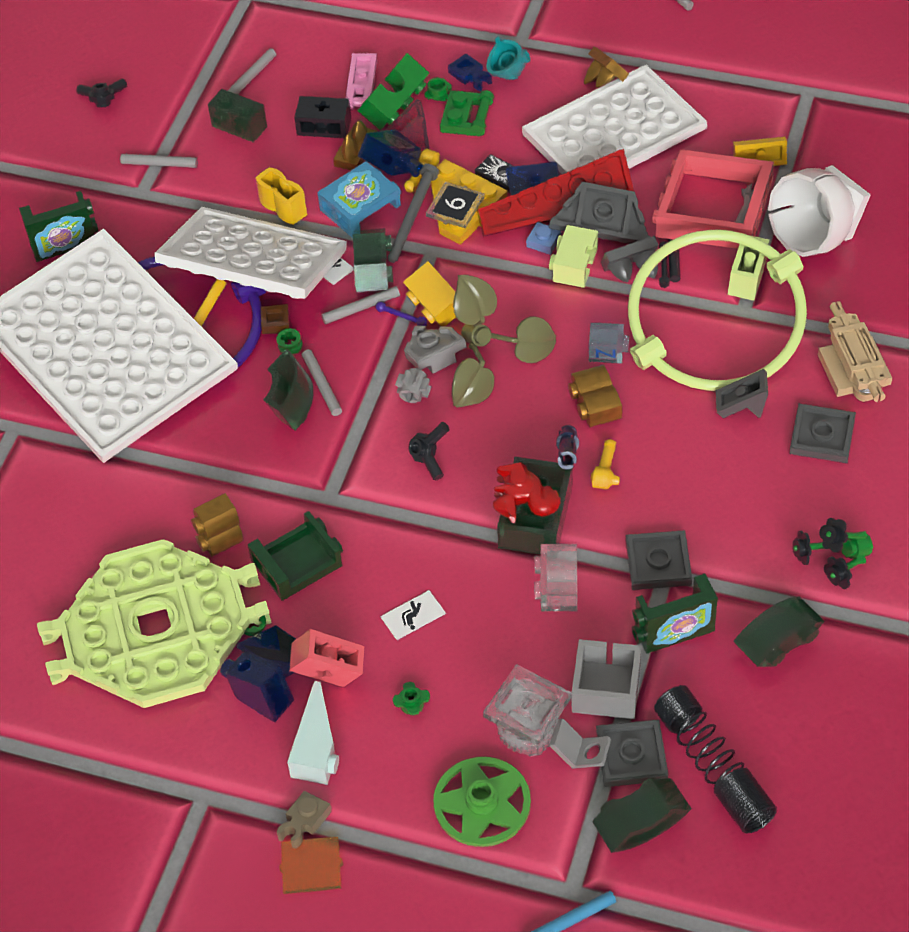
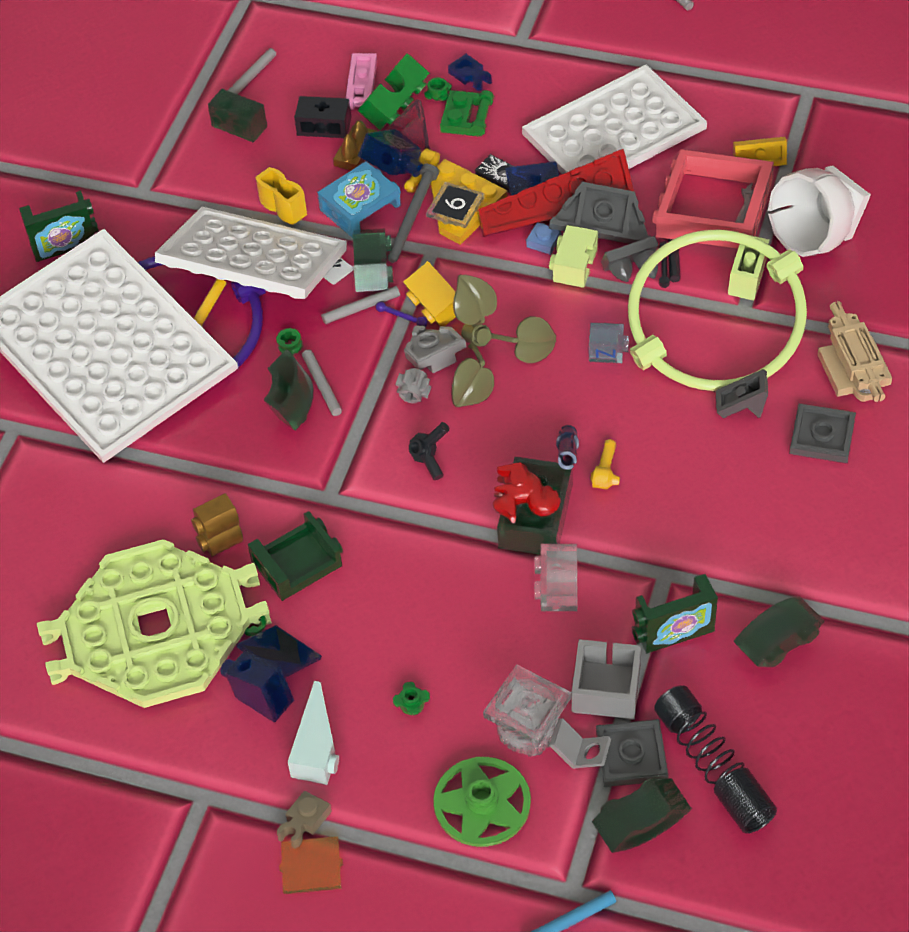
(101, 93): black piece -> none
(155, 160): light grey bar -> none
(274, 318): reddish brown plate -> none
(326, 658): coral brick -> none
(413, 615): white sticker -> none
(507, 59): teal helmet -> none
(595, 395): pearl gold brick -> none
(603, 69): pearl gold tile -> none
(658, 560): dark grey tile -> none
(834, 537): black plant -> none

